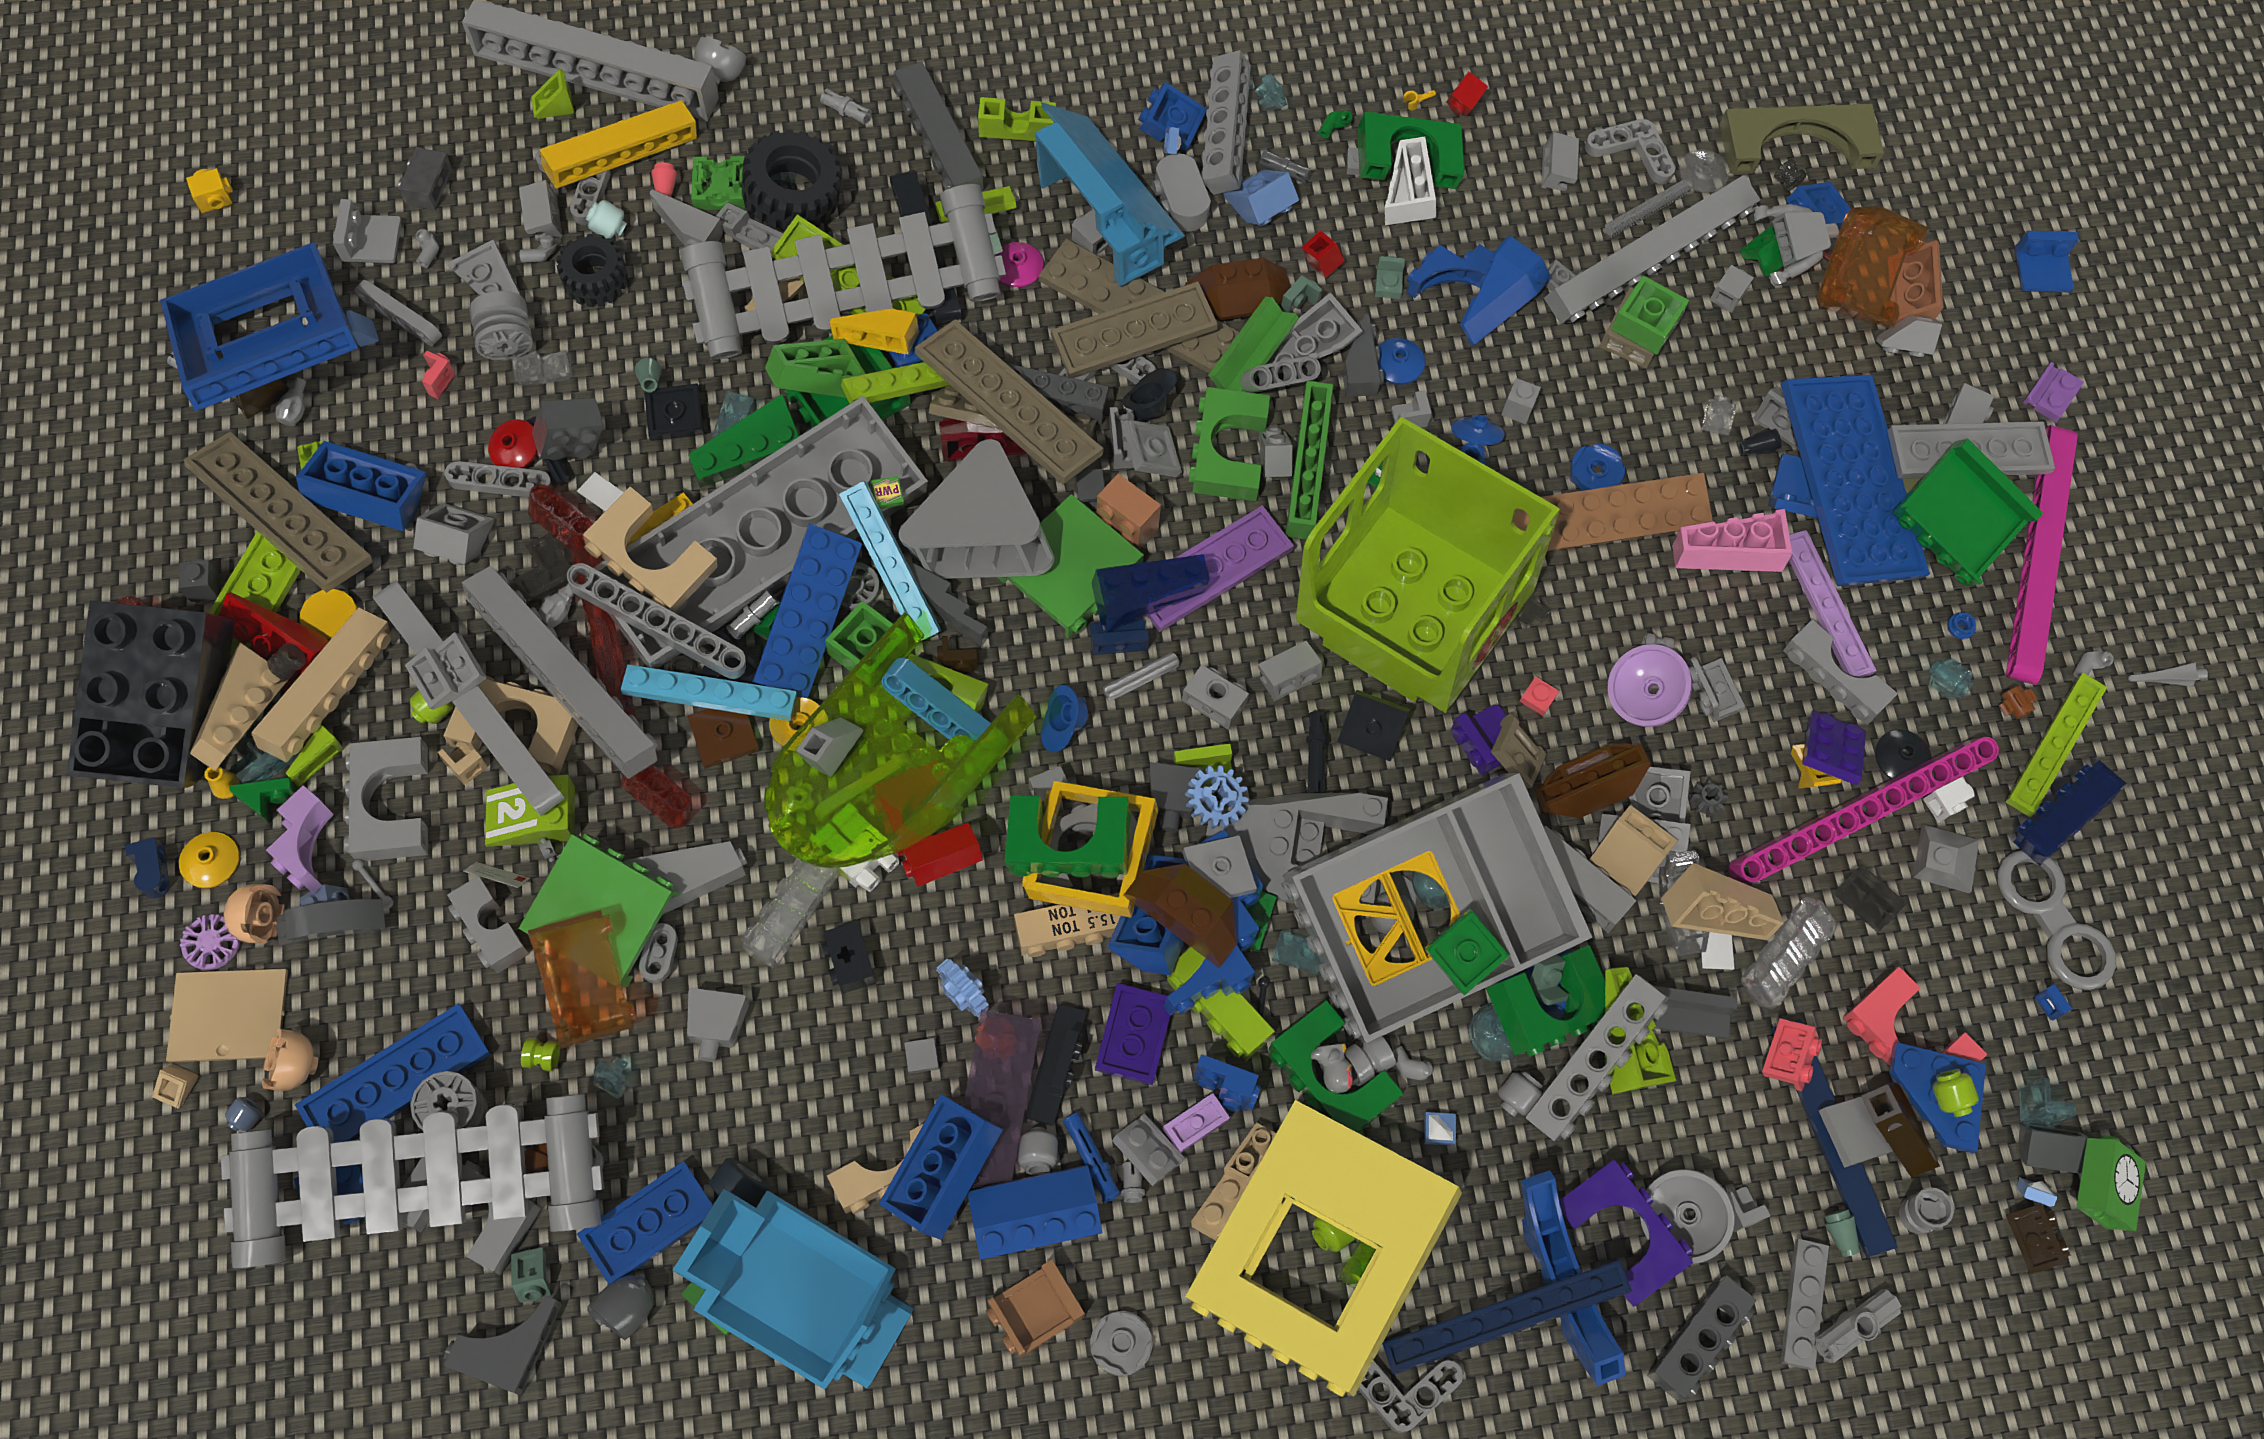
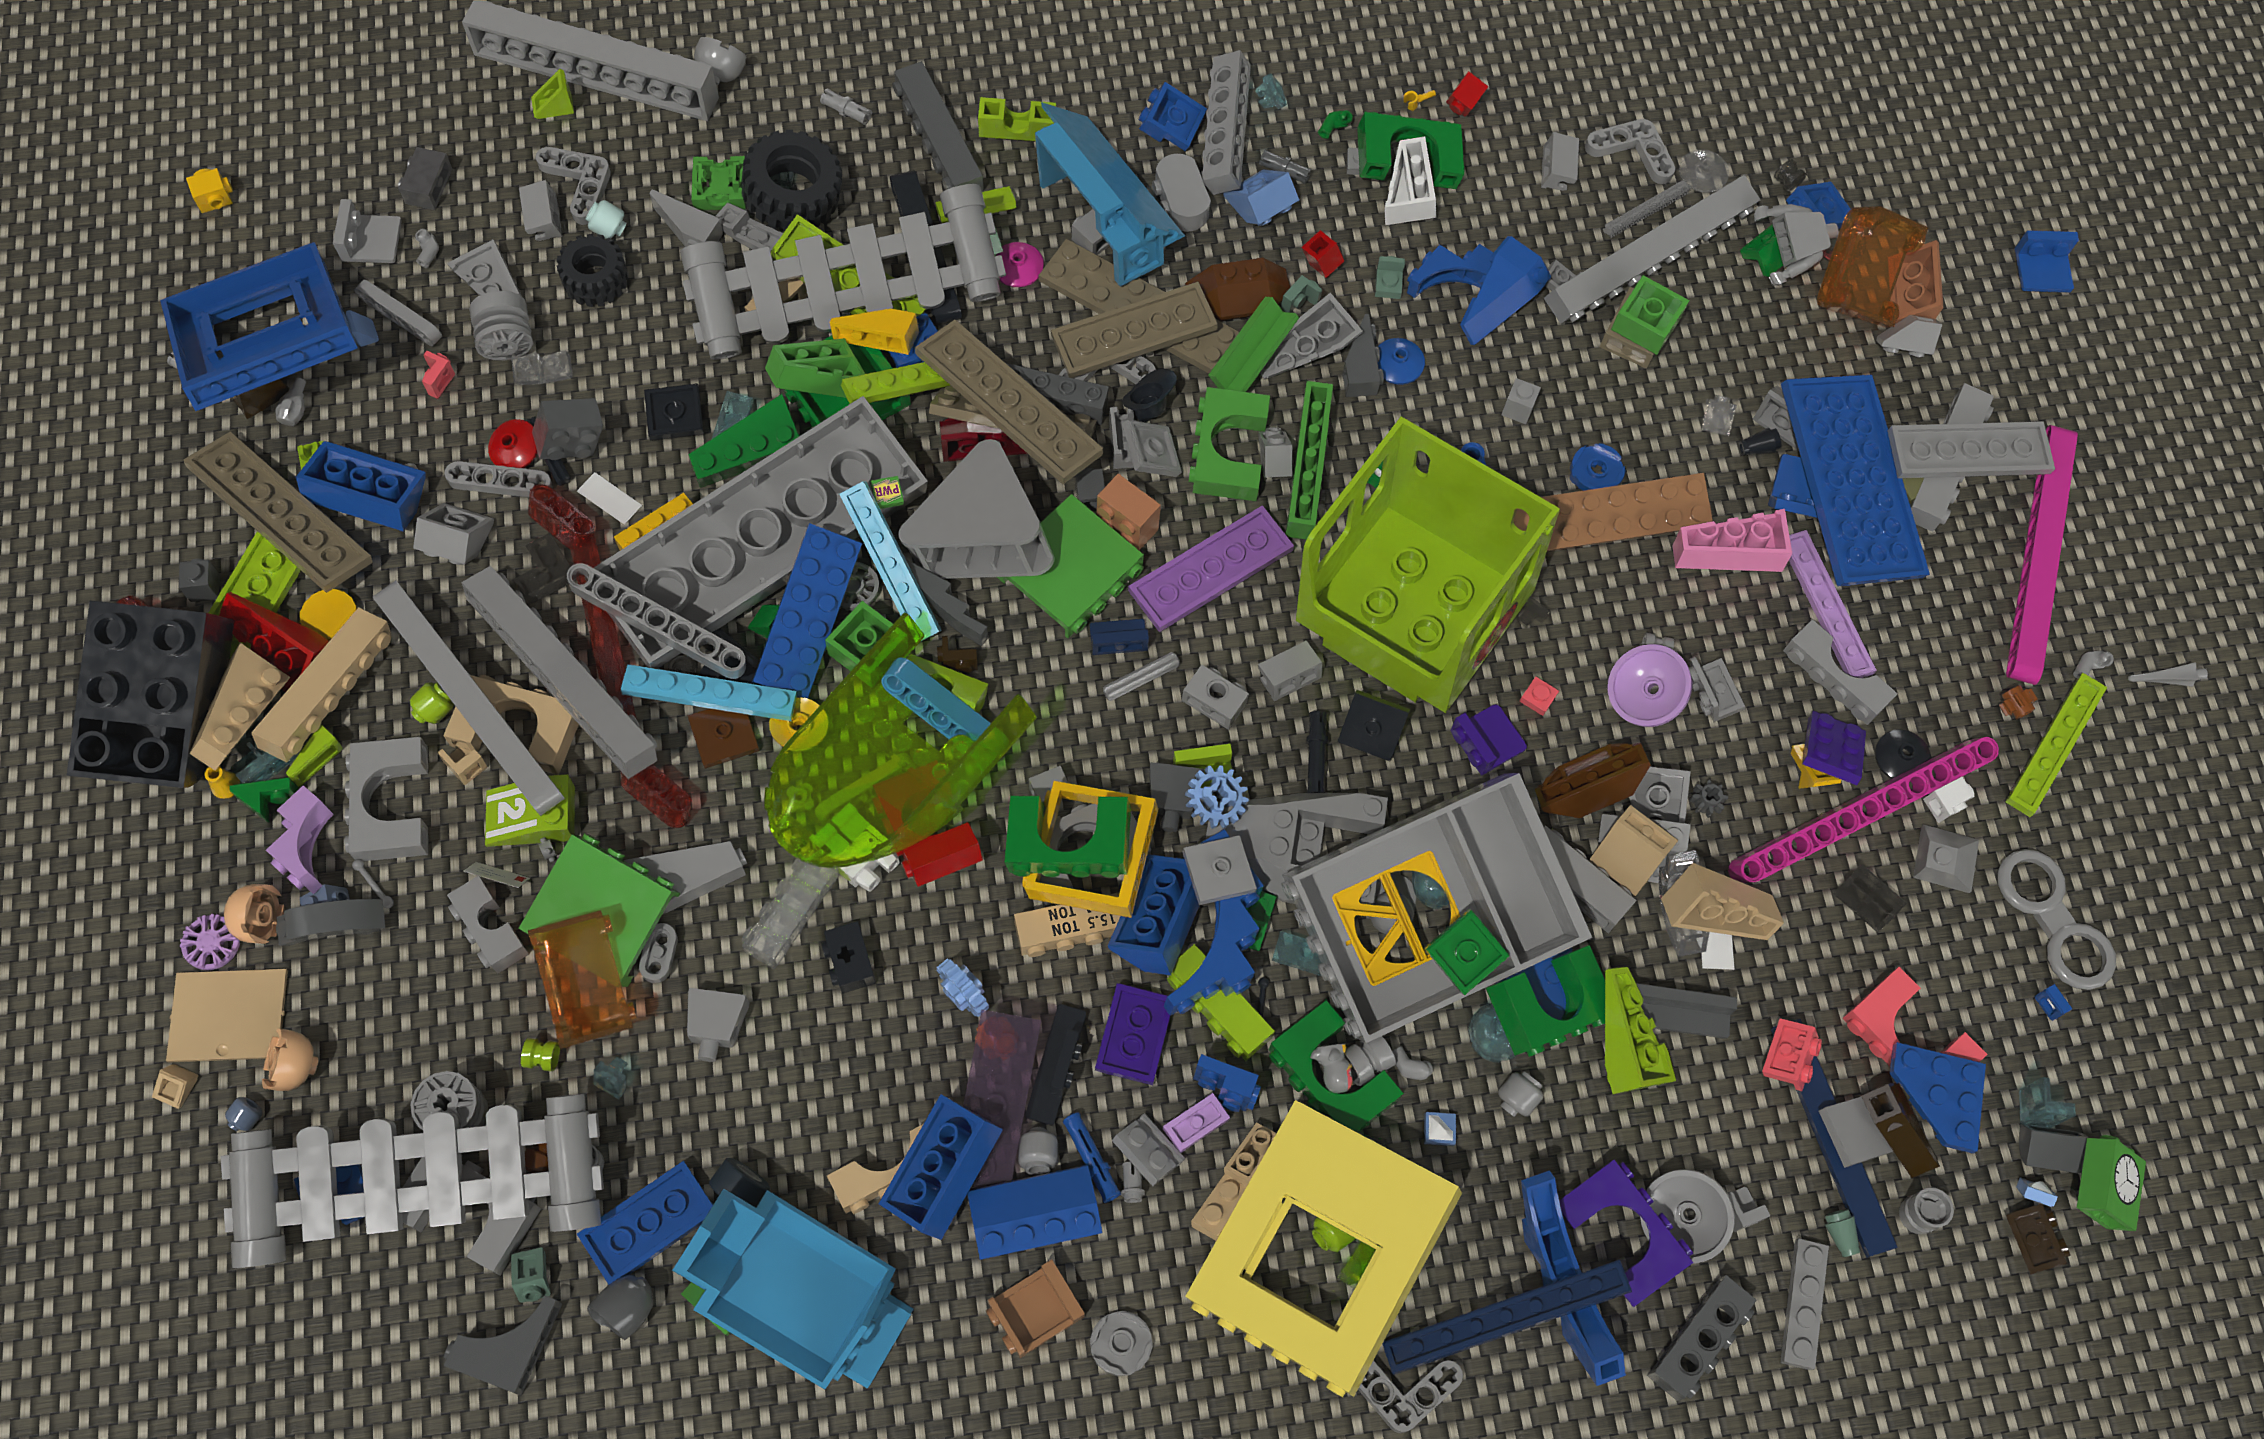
(151, 867): dark blue leg -> none
(219, 866): yellow dish -> none
(286, 661): clear smoke wheel -> none
(389, 1078): blue plate -> none
(445, 671): light grey slope -> none
(541, 253): light grey arm -> none
(556, 607): light grey piece -> none
(618, 144): yellow brick -> none
(648, 373): sand green cone -> none
(664, 178): coral cone -> none
(665, 586): tan arch -> none
(752, 614): light grey pin -> none
(829, 744): light grey slope -> none
(921, 1056): light grey tile -> none
(1063, 717): blue piece -> none
(1146, 587): clear blue wedge -> none
(1172, 140): medium blue tile -> none
(1188, 909): reddish brown wedge -> none
(1290, 369): light grey beam -> none
(1415, 412): light grey panel -> none
(1477, 430): blue dish -> none
(1518, 751): dark tan plate -> none
(1544, 1112): light grey brick -> none
(1546, 979): sand green bracket -> none
(1731, 288): light grey brick -> none
(1785, 957): clear brick -> none
(1845, 1335): light grey piece -> none
(1846, 127): olive arch -> none
(1950, 678): clear light blue head -> none
(1955, 1092): lime head -> none
(1966, 511): green panel -> none
(1966, 621): blue plate -> none
(2053, 392): medium lavender plate -> none
(2069, 812): clear blue wedge -> none

